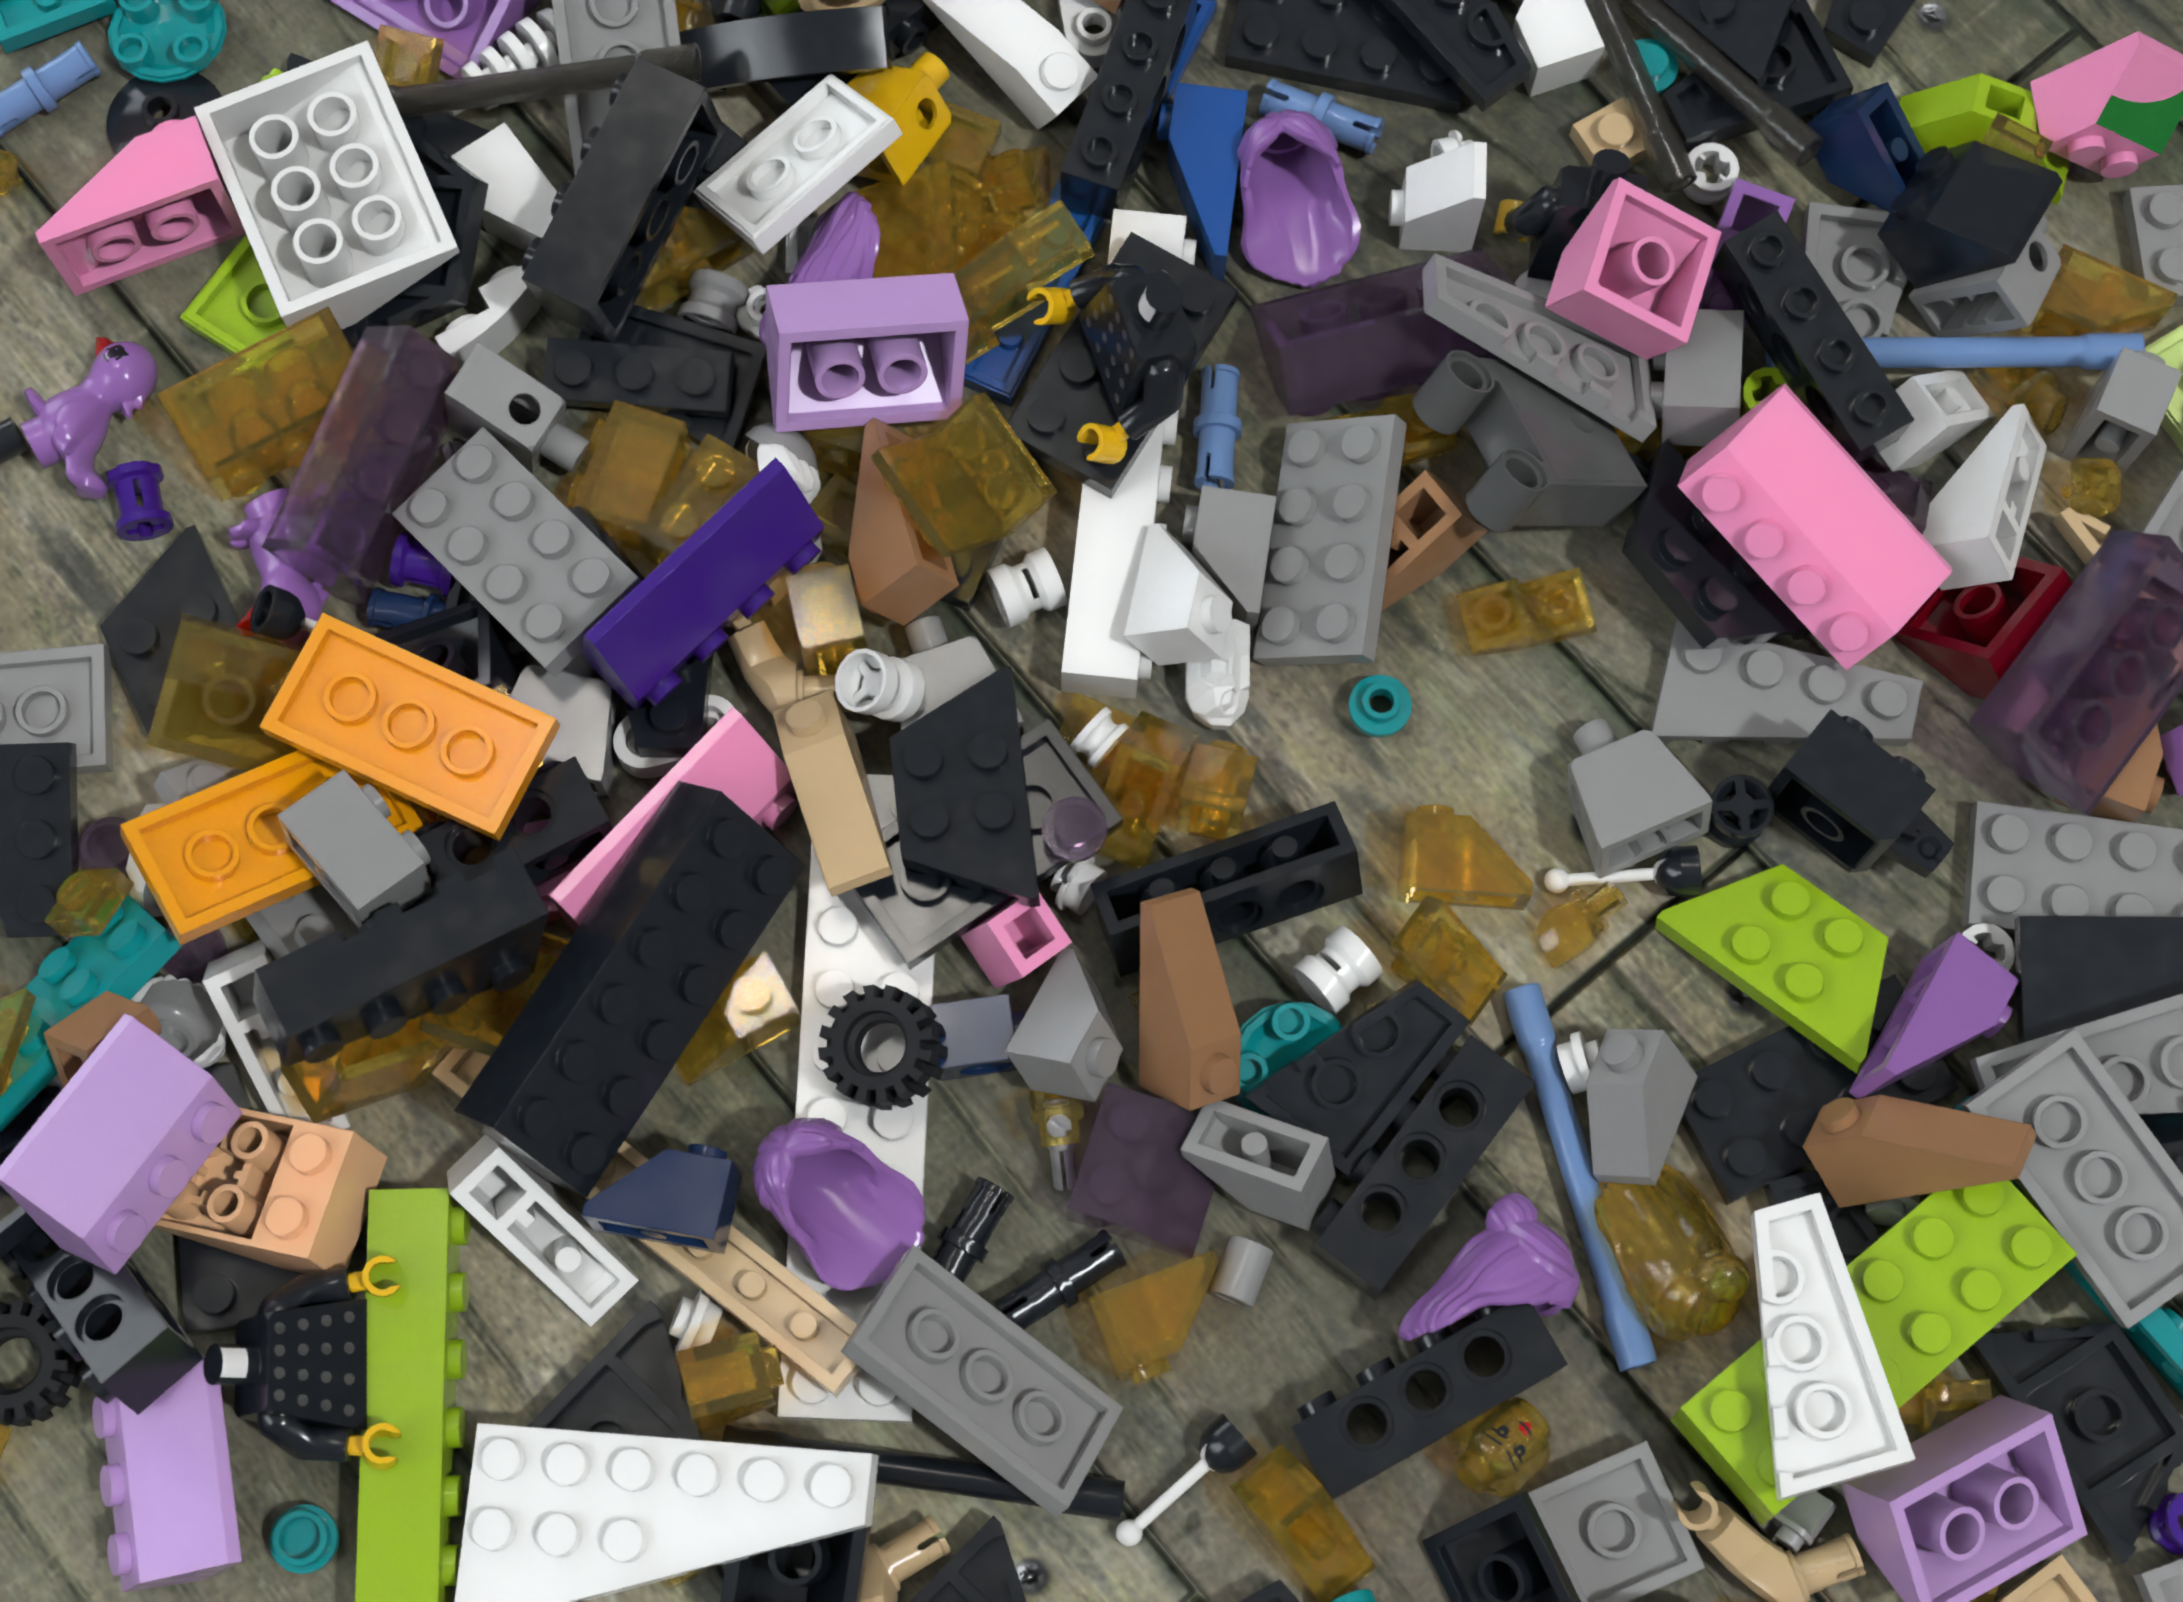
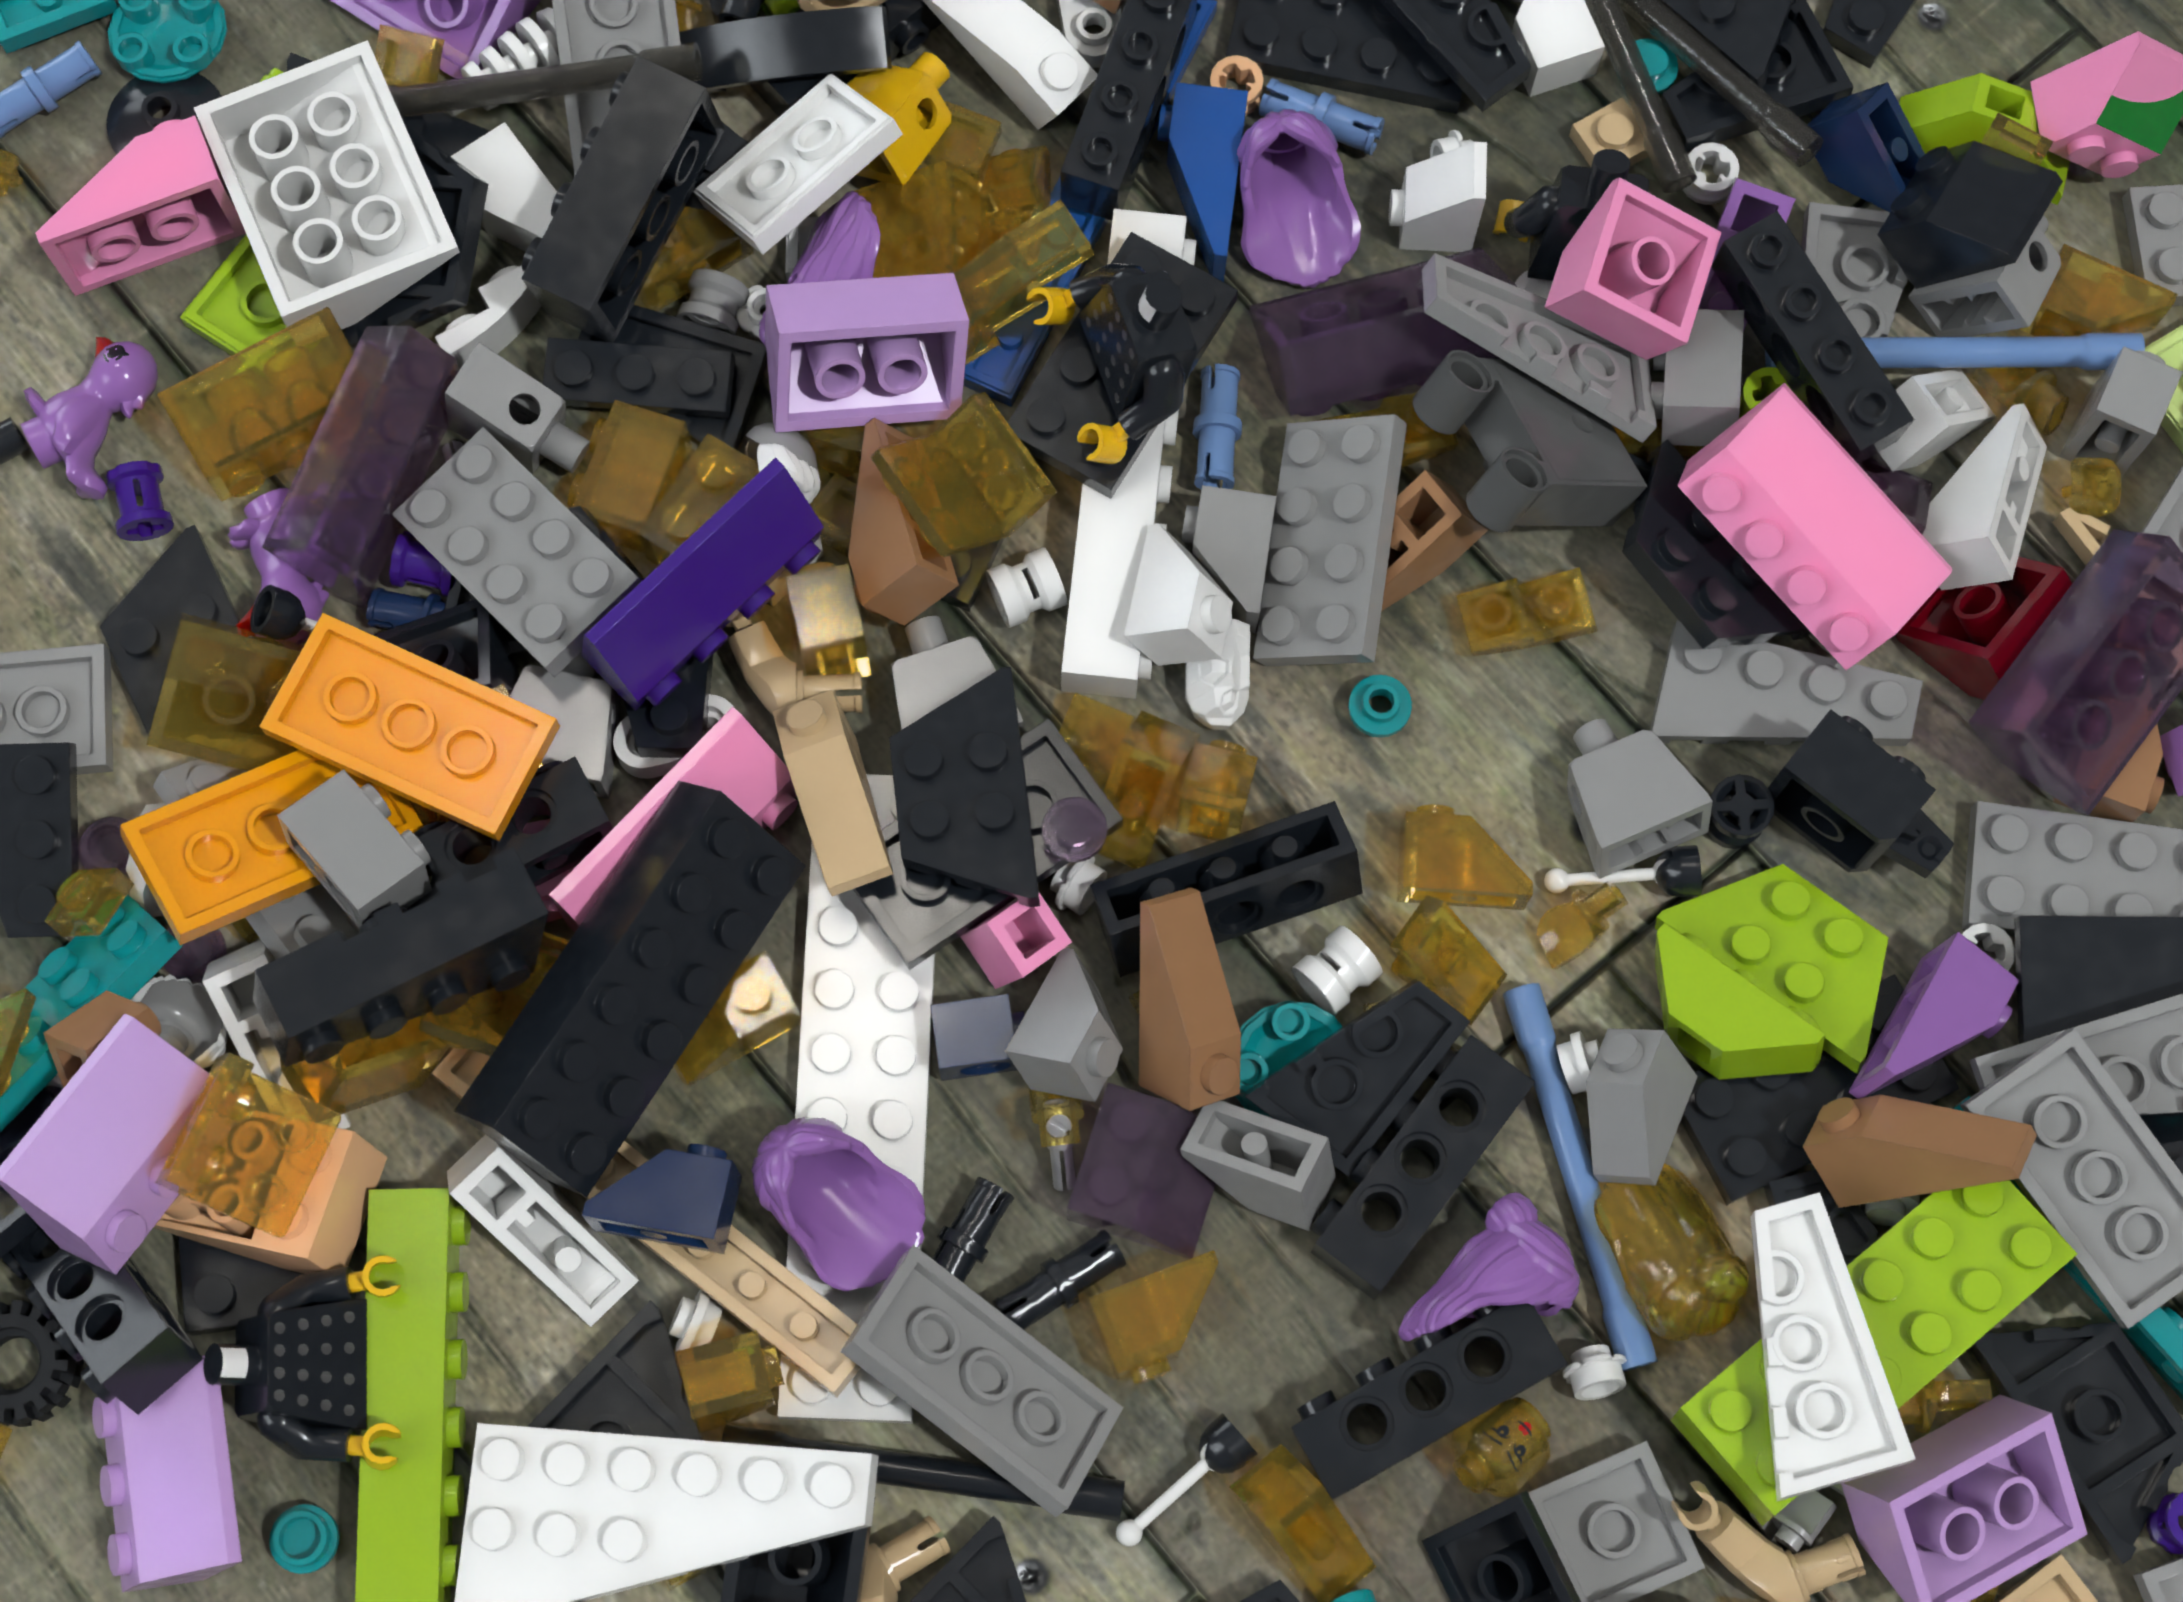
(249, 1147): none -> clear yellow bracket
(846, 1037): black tyre -> none
(879, 685): white wheel -> none
(1099, 738): white bush -> none
(1241, 1272): light grey hinge -> none
(1245, 72): none -> light nougat bush
(1595, 1372): none -> white plate
(1726, 1016): none -> lime slope

